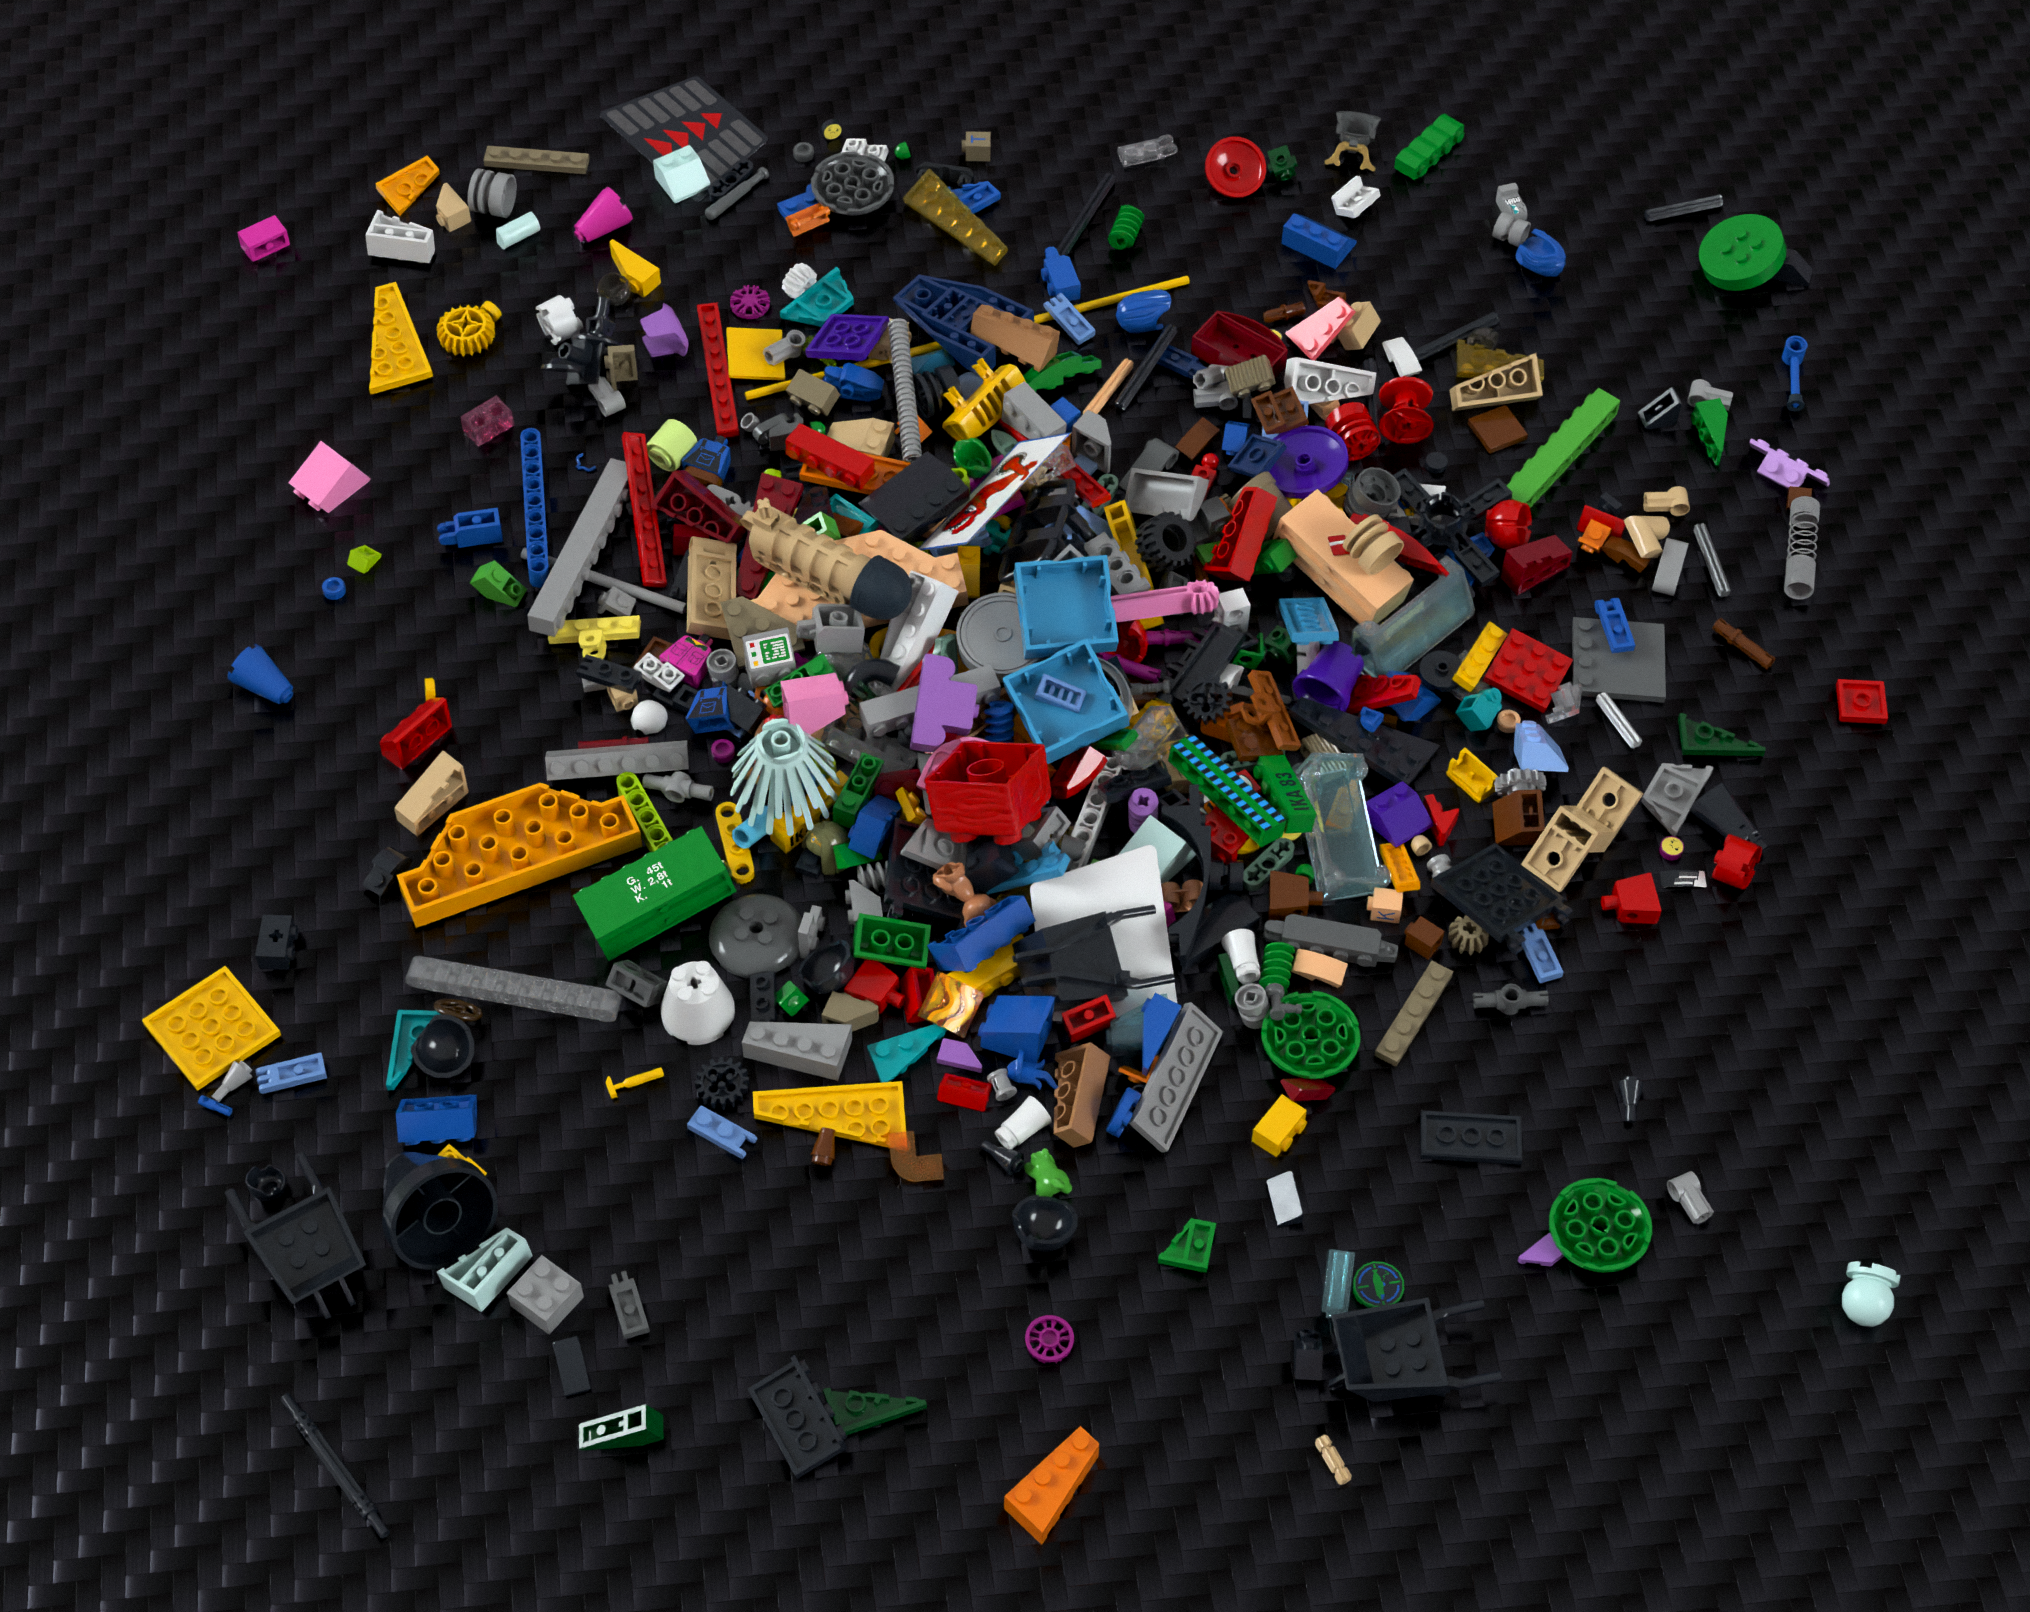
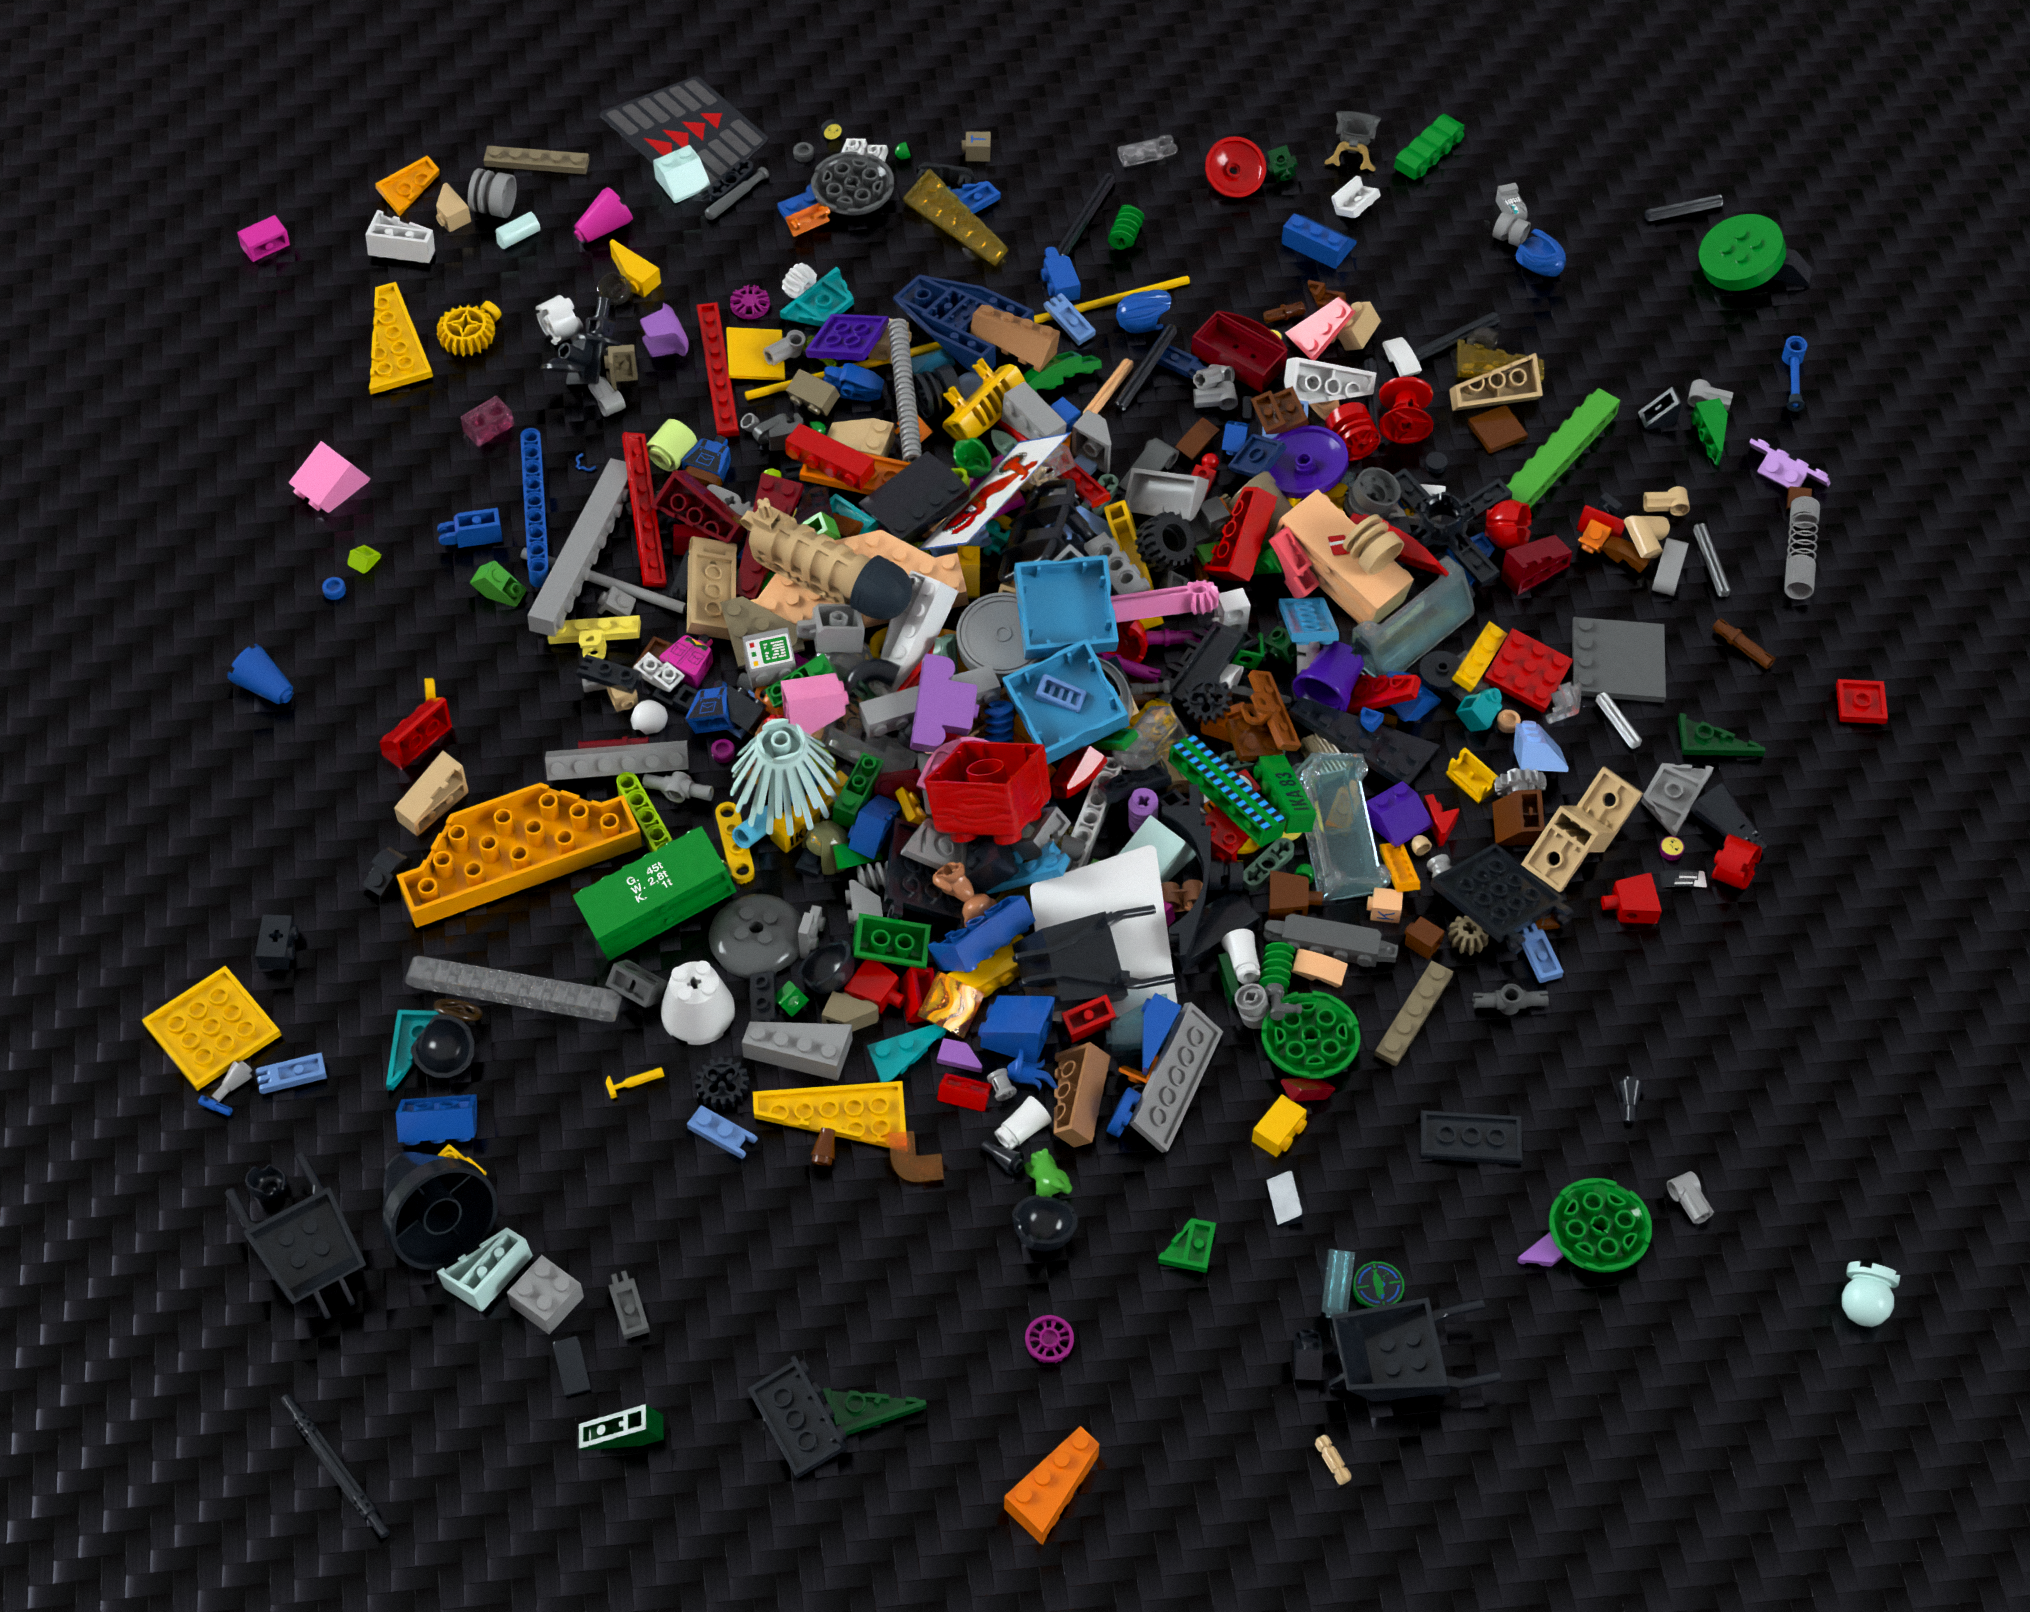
(723, 667): light grey wheel -> none
(1250, 376): dark tan brick -> none
(1294, 563): none -> coral slope
(1615, 625): blue plate -> none

